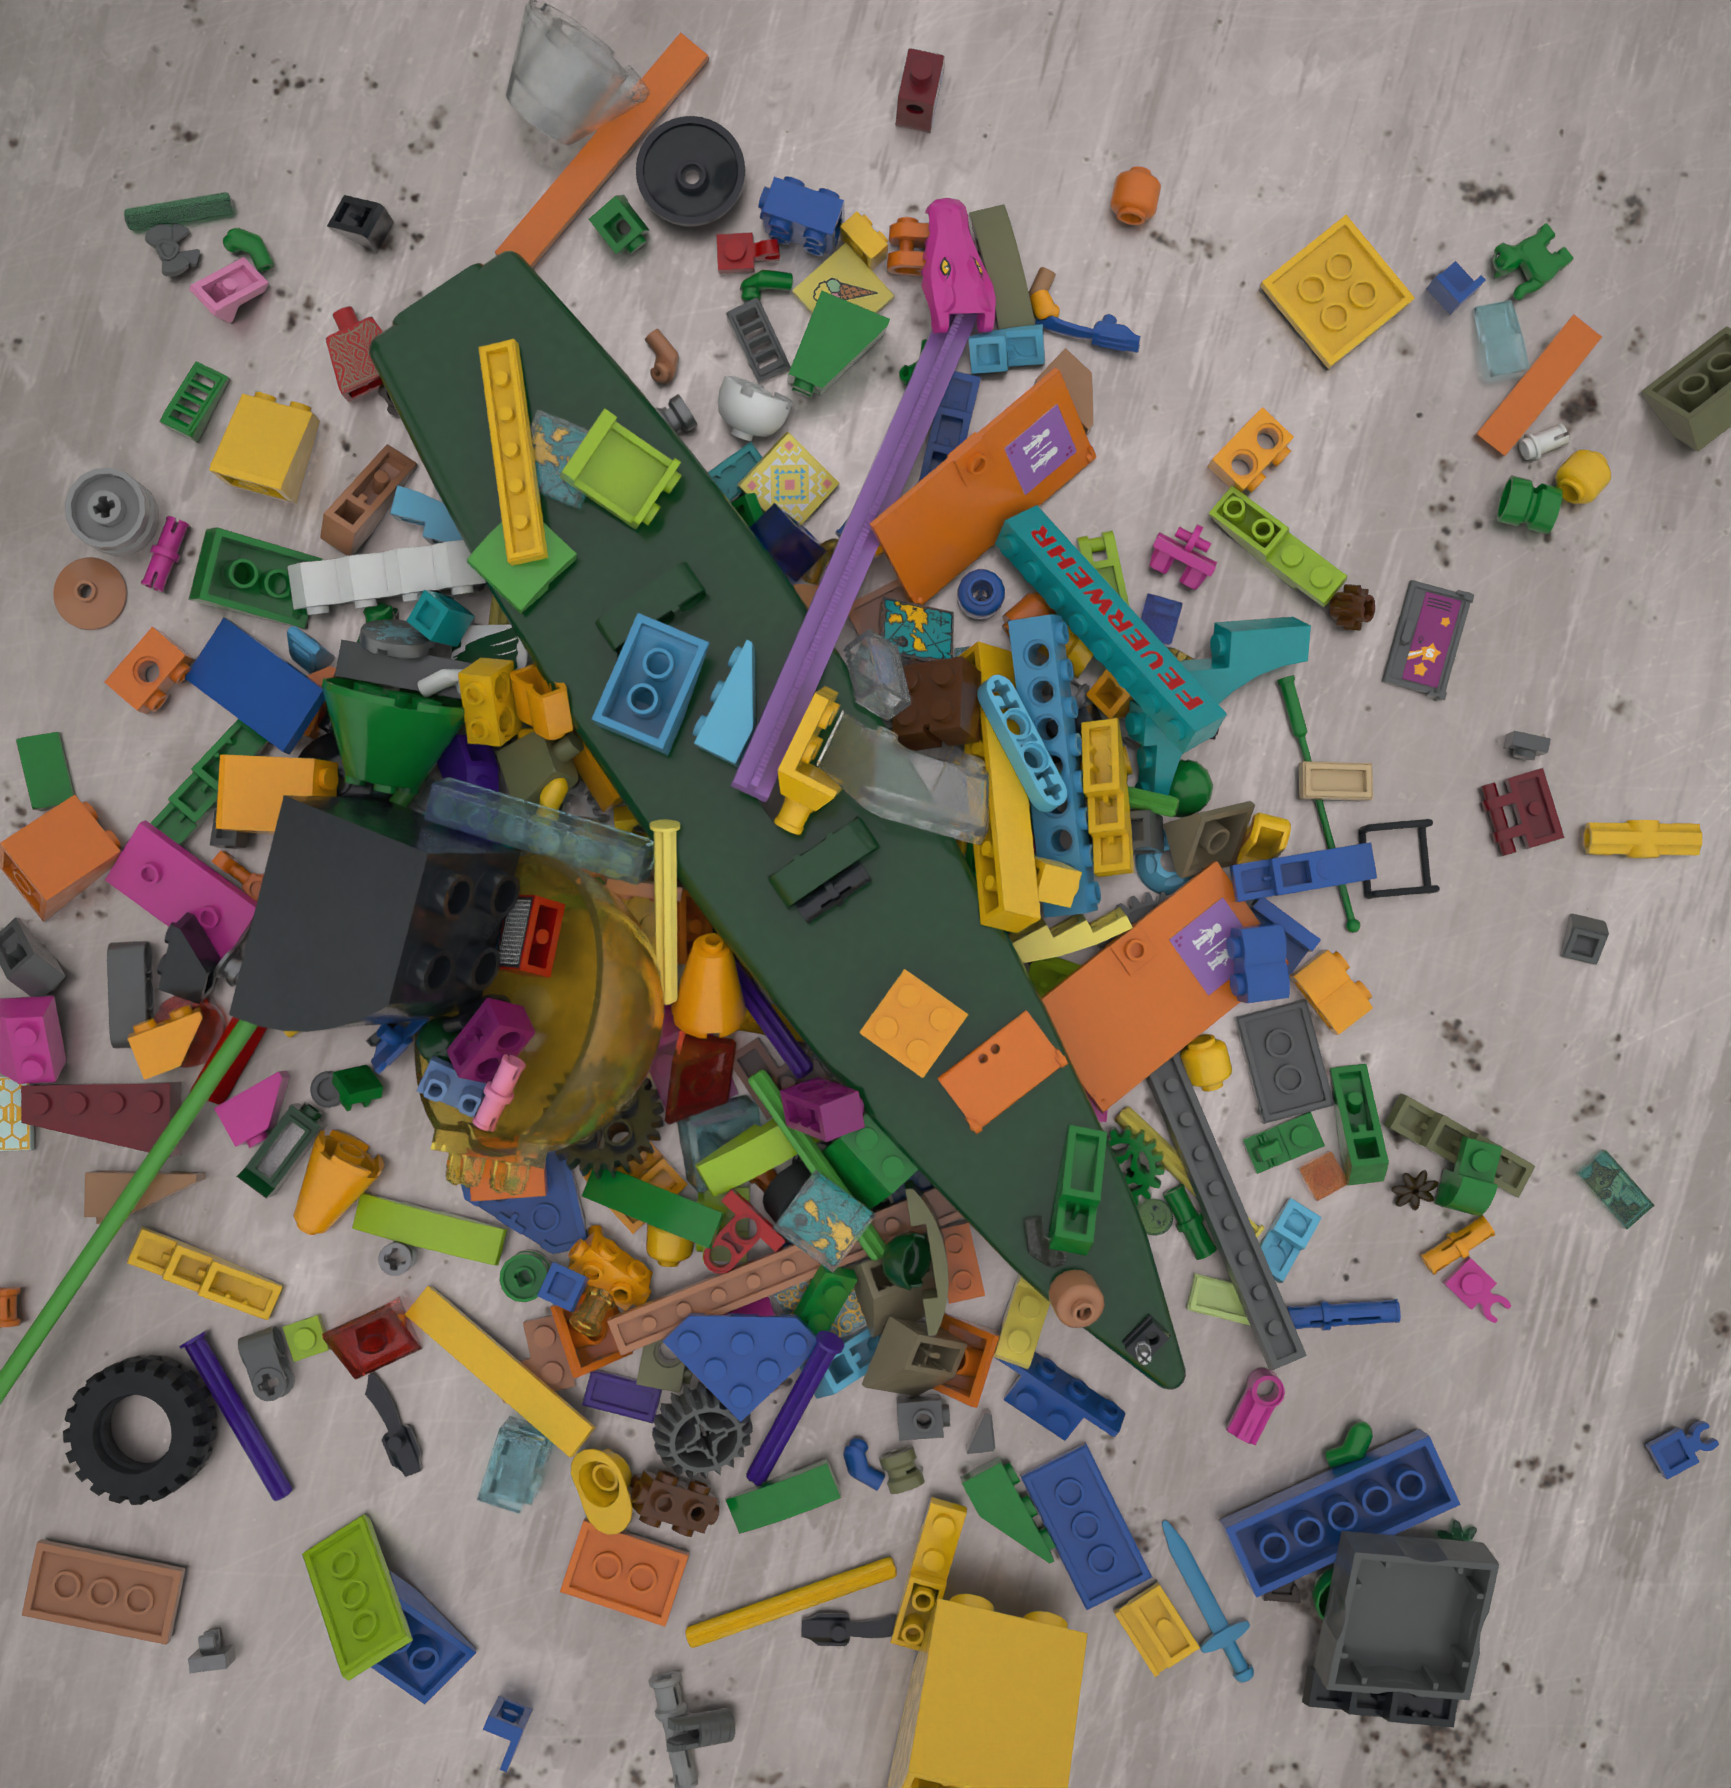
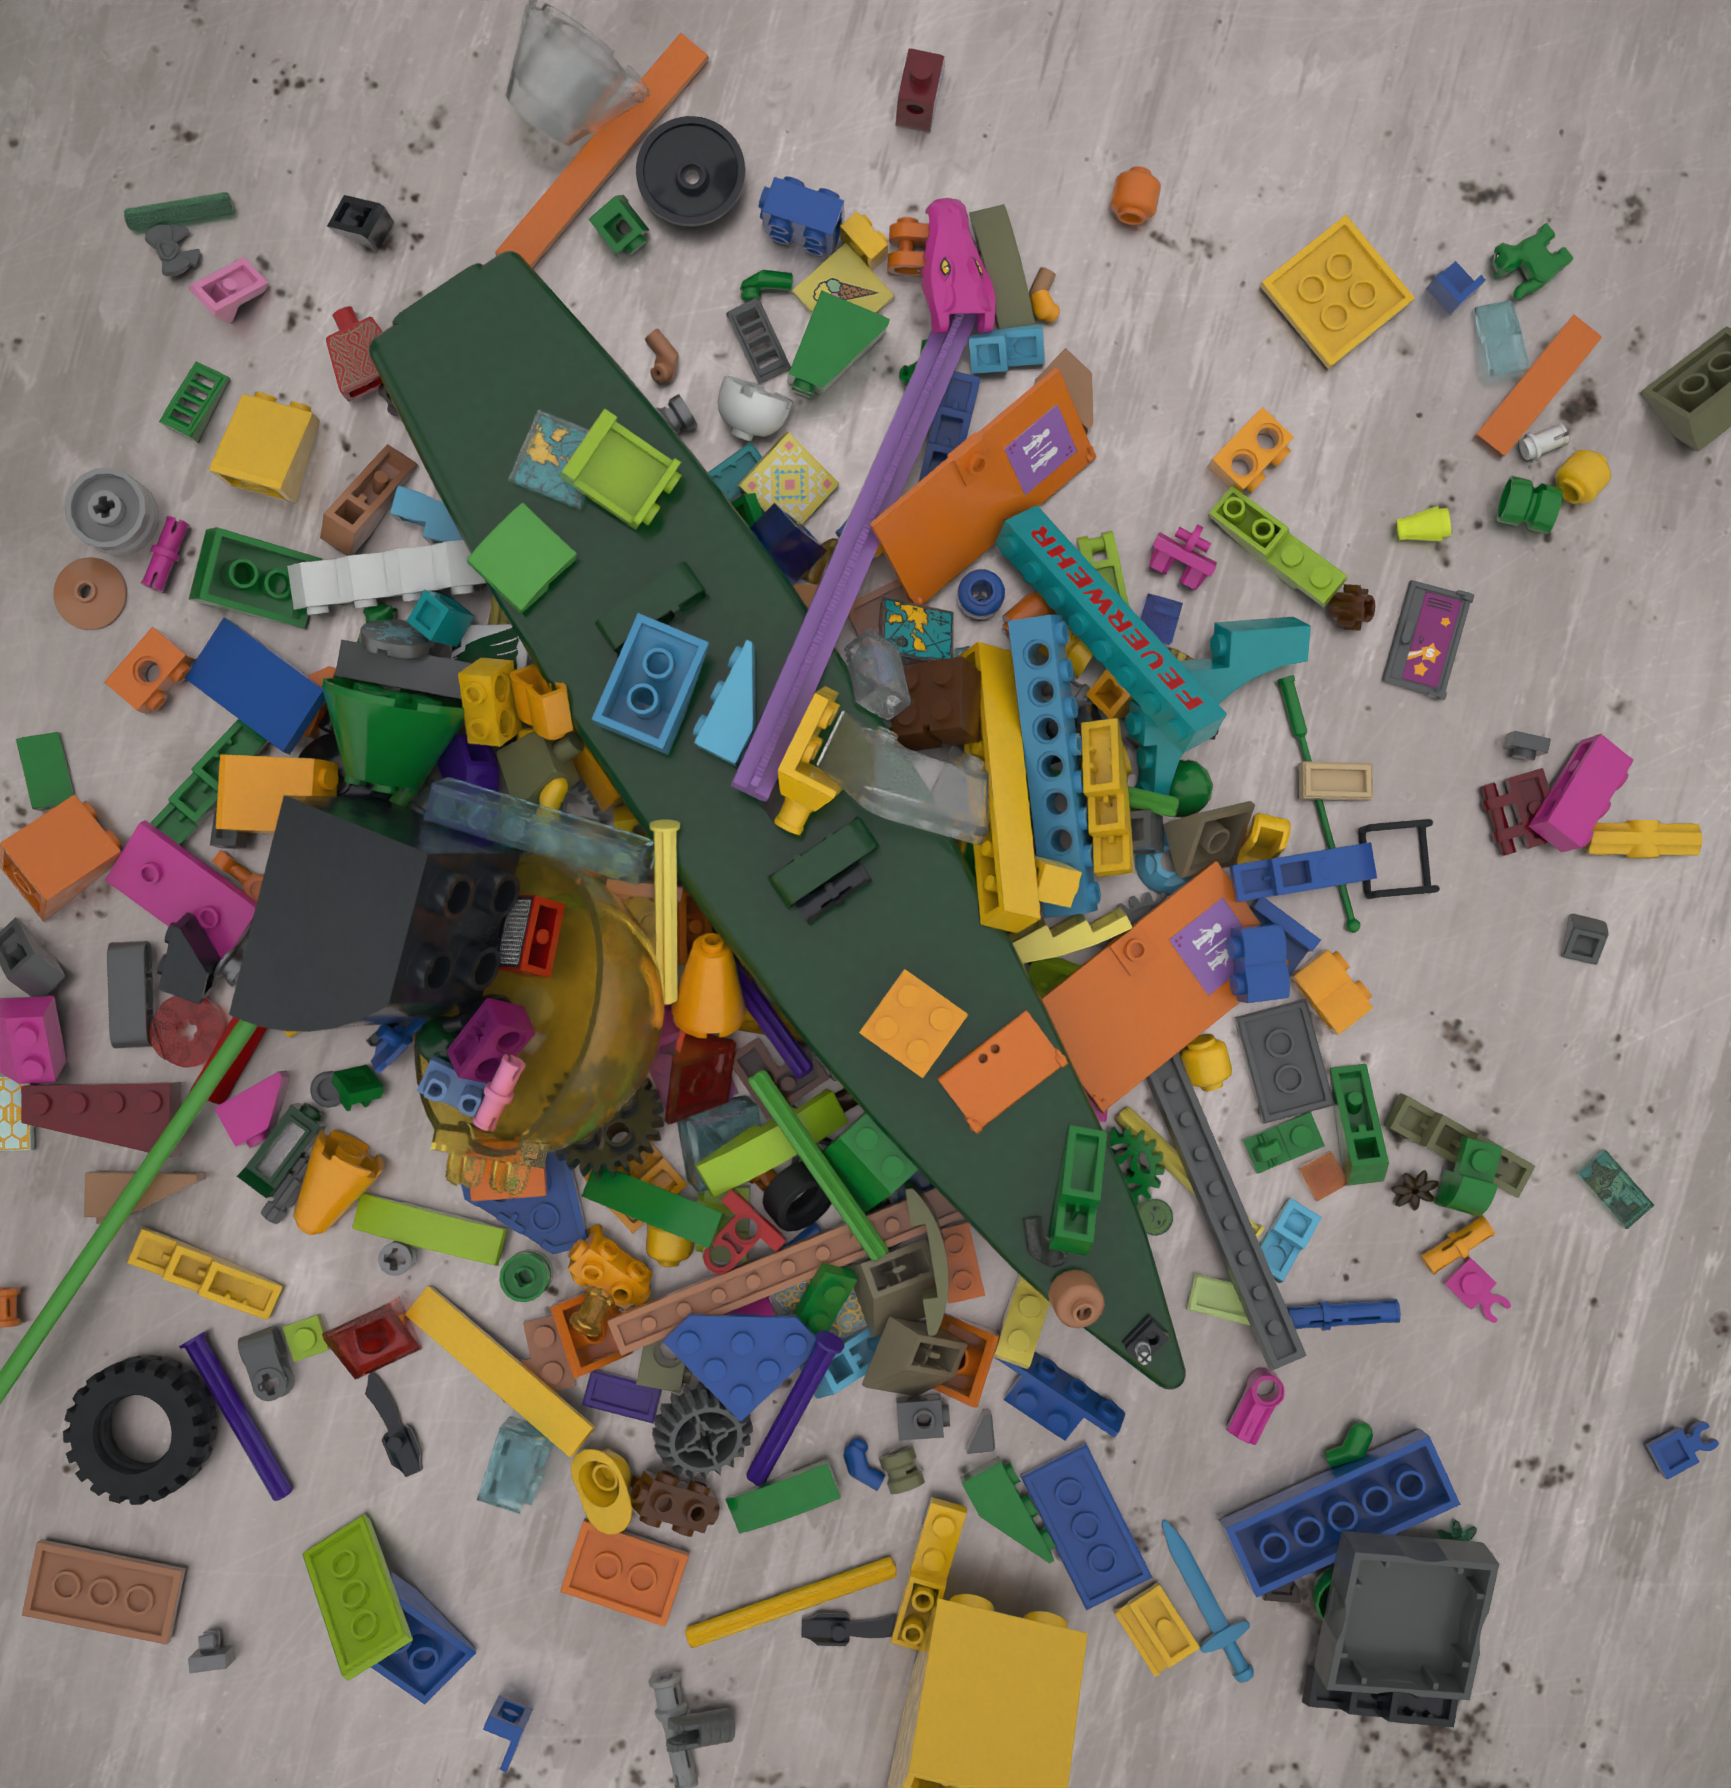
(164, 1044): light orange slope -> none
(251, 243): green arm -> none
(286, 1193): none -> dark grey axle
(307, 651): dark azure slope -> none
(439, 681): white arm -> none
(513, 452): yellow tile -> none
(563, 1287): blue tile -> none
(738, 252): red plate -> none
(822, 1109): magenta brick -> none
(824, 1221): clear tile -> none
(906, 1260): dark green hair -> none
(1027, 741): medium azure beam -> none
(1104, 334): blue piece -> none
(1189, 1222): green pin -> none
(1426, 525): none -> neon yellow cone
(1582, 793): none -> dark pink brick

